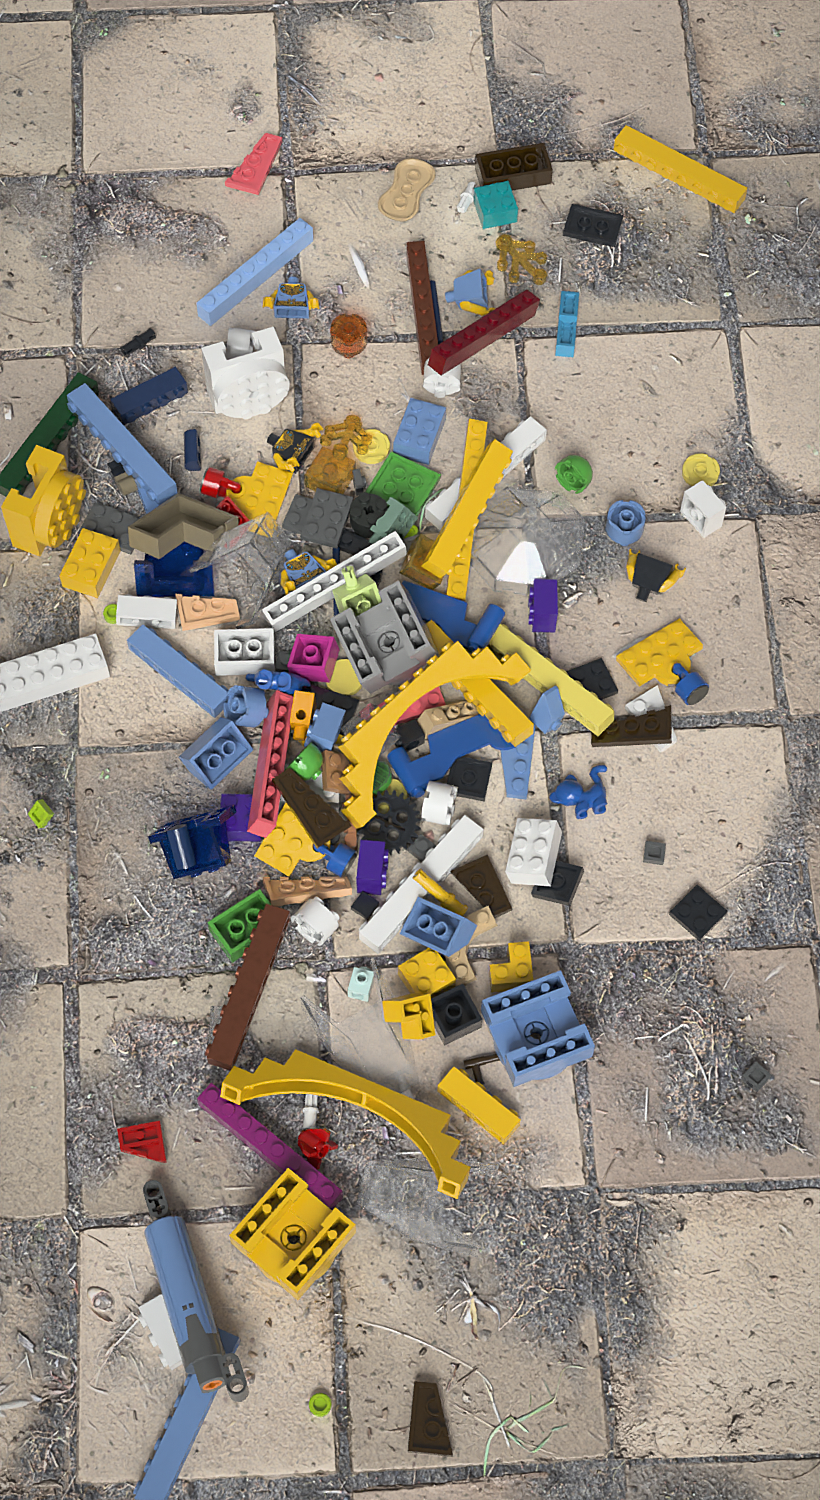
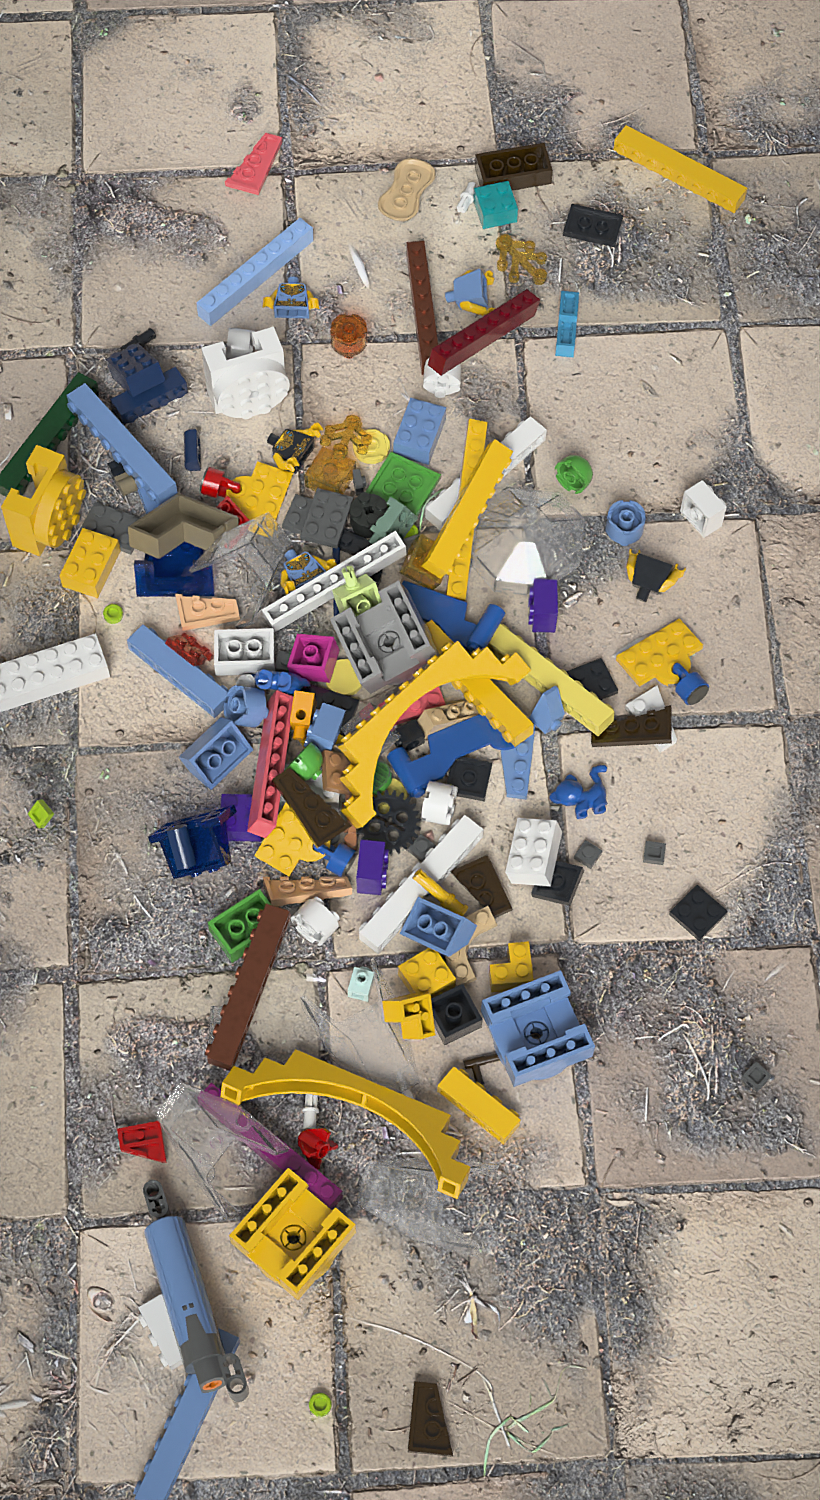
(135, 369): none -> dark blue brick
(146, 611): white brick -> none
(189, 649): none -> clear red plate
(203, 1129): none -> clear windscreen
(246, 680): none -> white tile
(365, 905): black tile -> none
(436, 311): dark blue bar -> none
(588, 854): none -> dark grey plate
(699, 468): light yellow tile -> none

